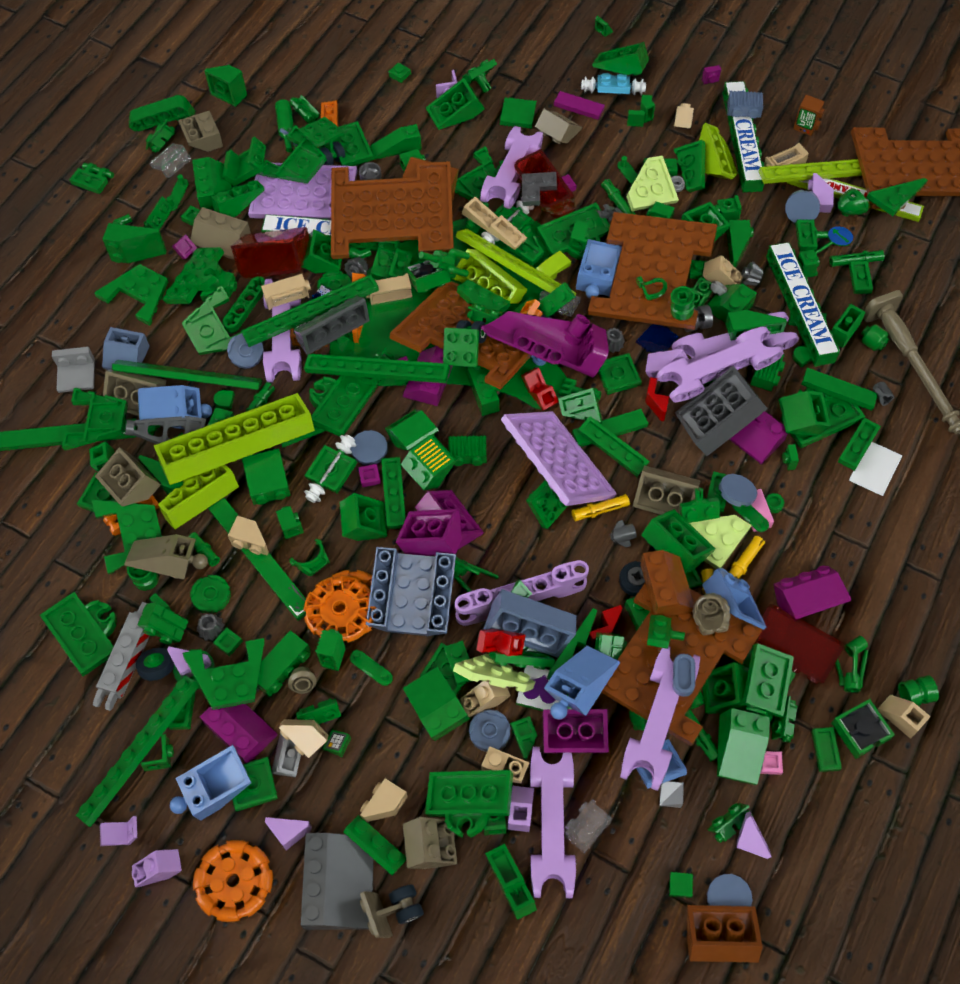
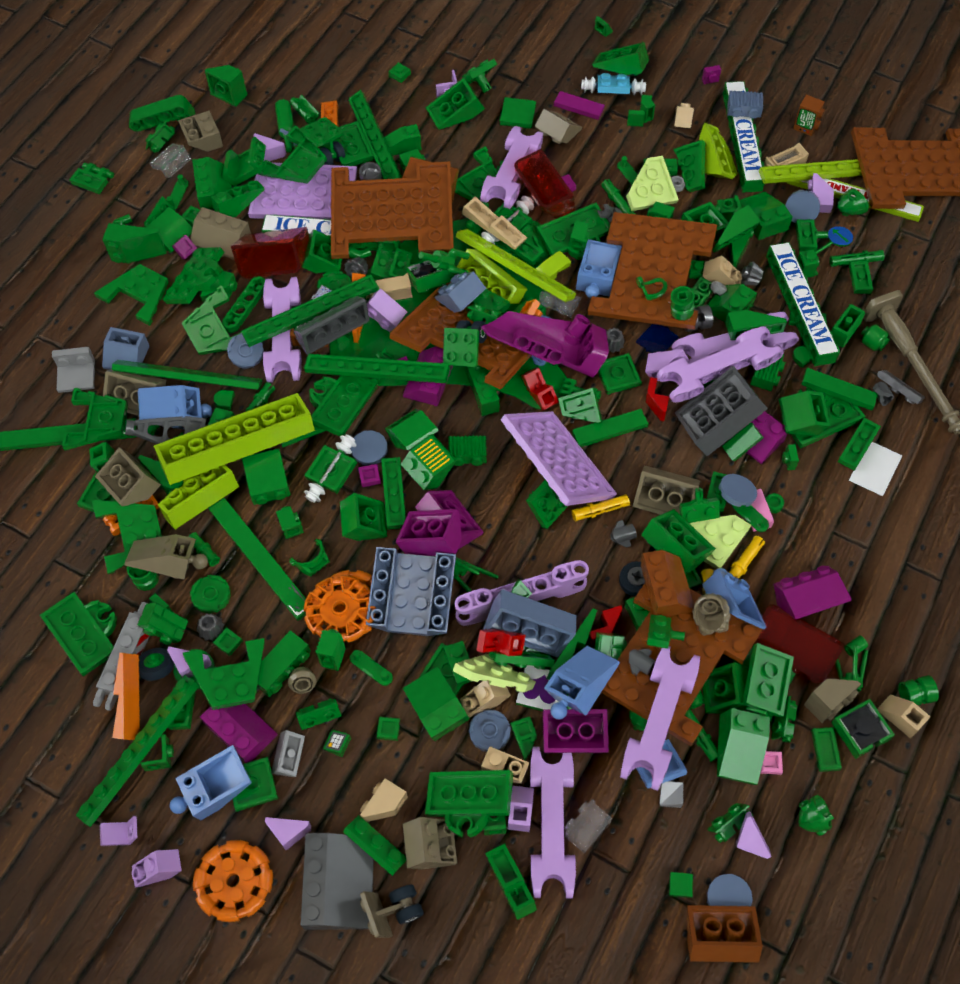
(127, 687): none -> orange slope
(171, 227): none -> green slope
(248, 536): tan slope -> none
(274, 148): none -> lavender slope
(285, 291): tan window -> none
(304, 734): tan slope -> none
(374, 136): none -> green tile
(385, 310): none -> lavender hinge
(388, 728): none -> green tile
(460, 291): none -> sand blue slope
(534, 183): flat silver plate -> none
(556, 300): green plate -> none
(613, 446): green plate -> none
(640, 661): none -> dark grey piece
(684, 675): sand blue tile -> none
(740, 224): none -> green slope
(742, 441): none -> green tile
(771, 212): none -> green slope
(815, 815): none -> green helmet
(831, 697): none -> dark tan slope
(895, 197): green wing -> none
(897, 386): none -> flat silver hinge

